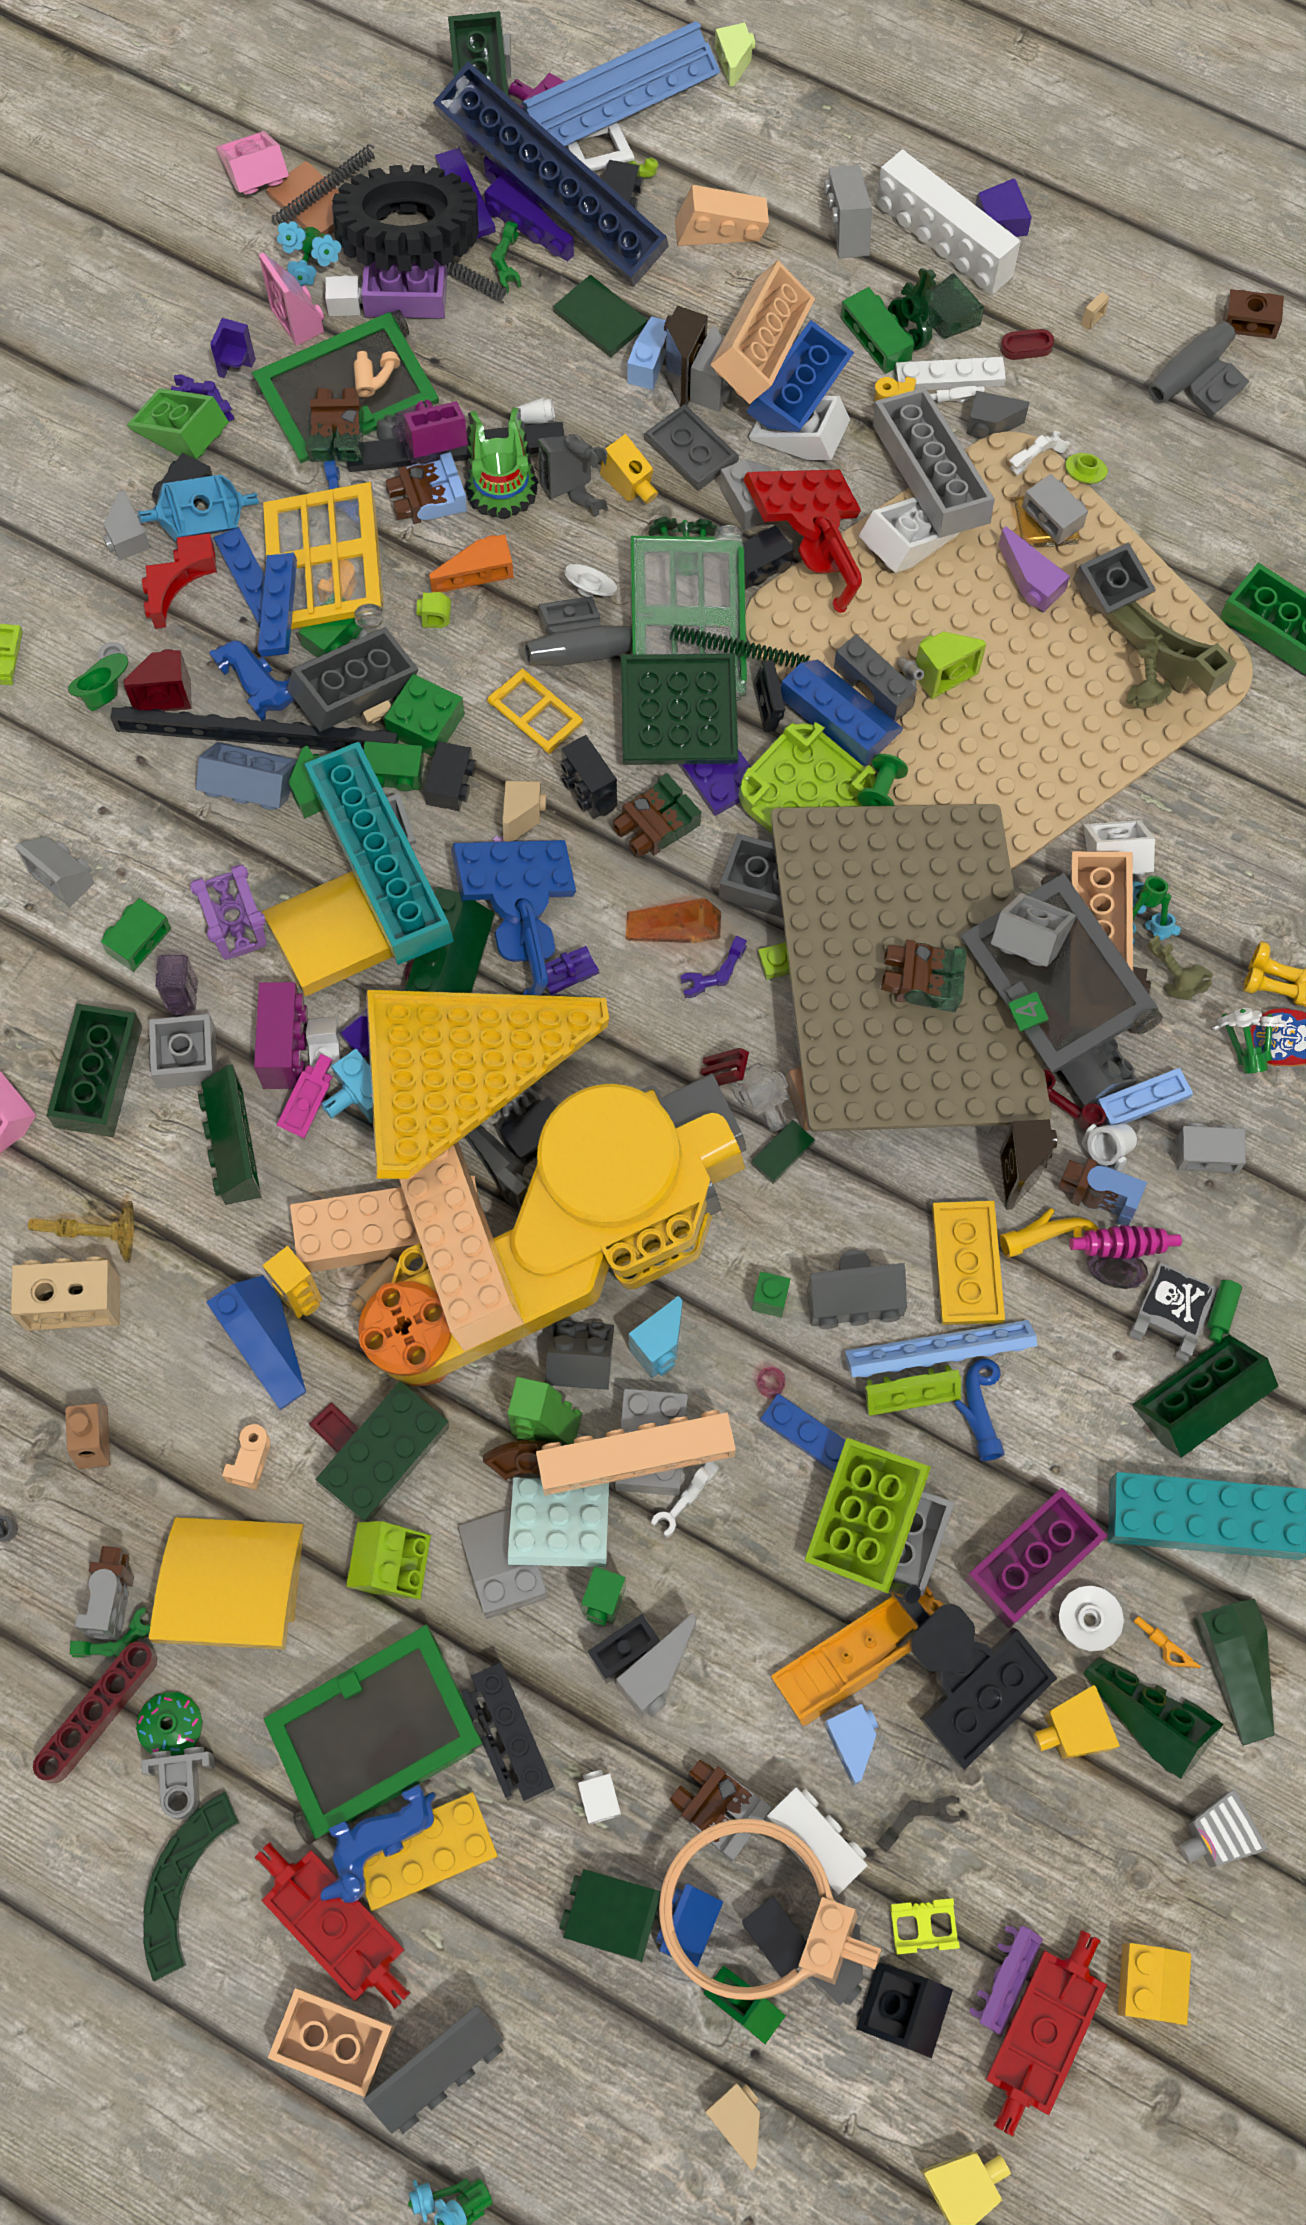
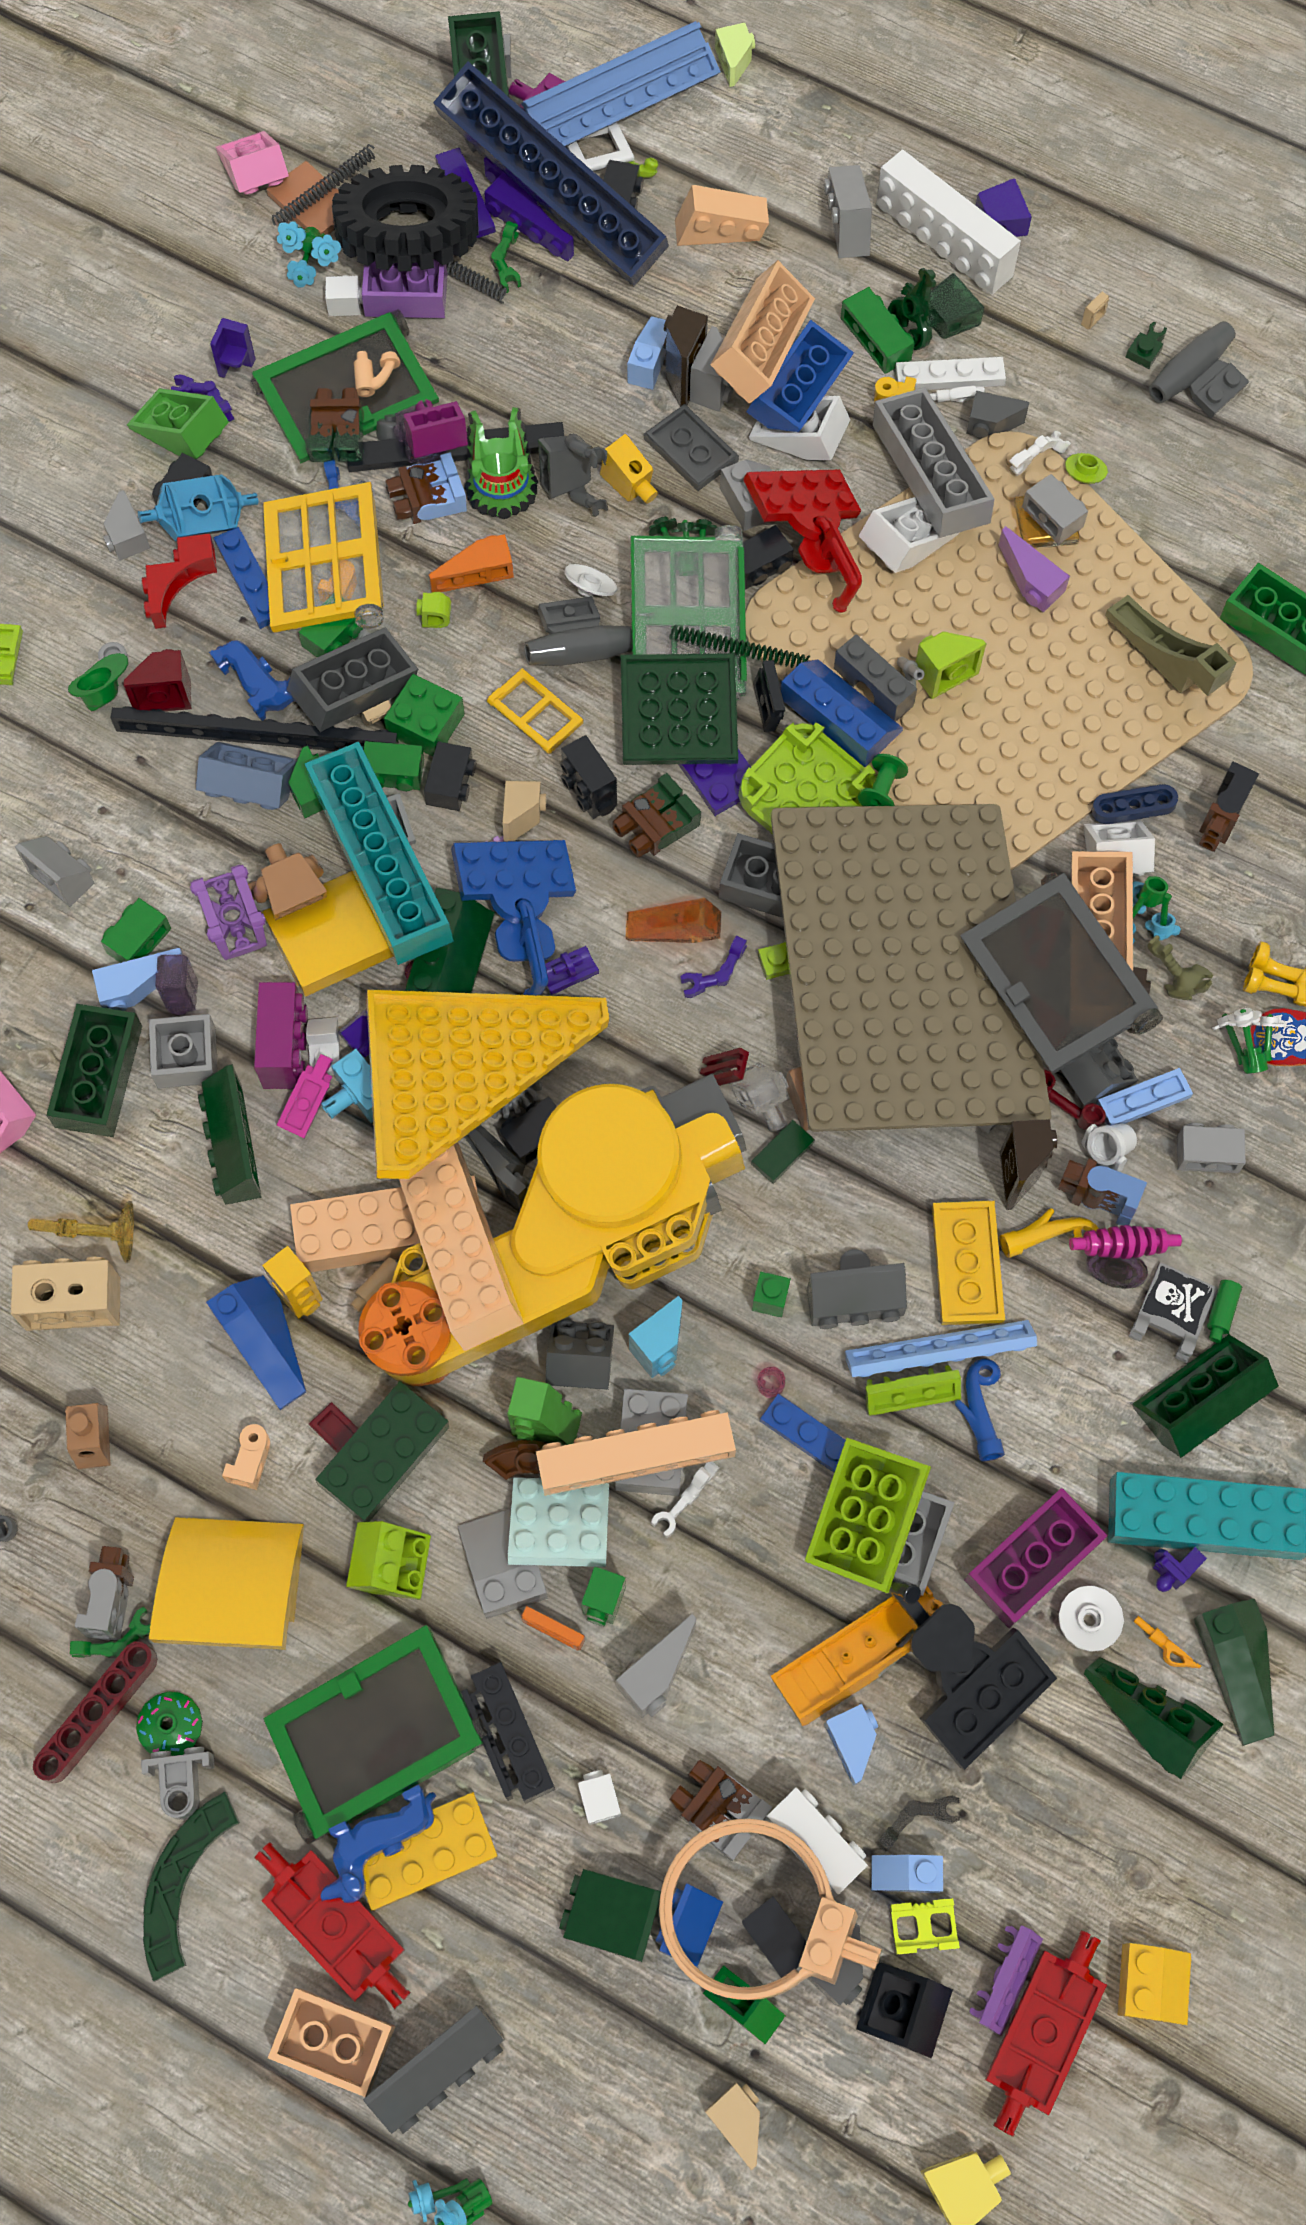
(128, 982): none -> light blue slope
(277, 604): blue plate -> none
(288, 882): none -> medium nougat torso
(291, 302): bright pink slope -> none
(538, 411): white cone -> none
(553, 1628): none -> orange tile
(600, 315): dark green tile -> none
(623, 1648): black brick -> none
(907, 1873): none -> light blue slope
(926, 975): hips -> none
(1027, 344): dark red tile -> none
(1028, 1011): green tile -> none
(1032, 929): light grey slope -> none
(1078, 1727): yellow torso -> none
(1113, 580): dark grey slope -> none
(1144, 798): none -> dark blue plate
(1146, 347): none -> dark green plate
(1150, 691): olive piece -> none
(1174, 1572): none -> dark purple piece
(1222, 1833): light grey torso -> none
(1225, 811): none -> hips
(1254, 313): reddish brown brick -> none

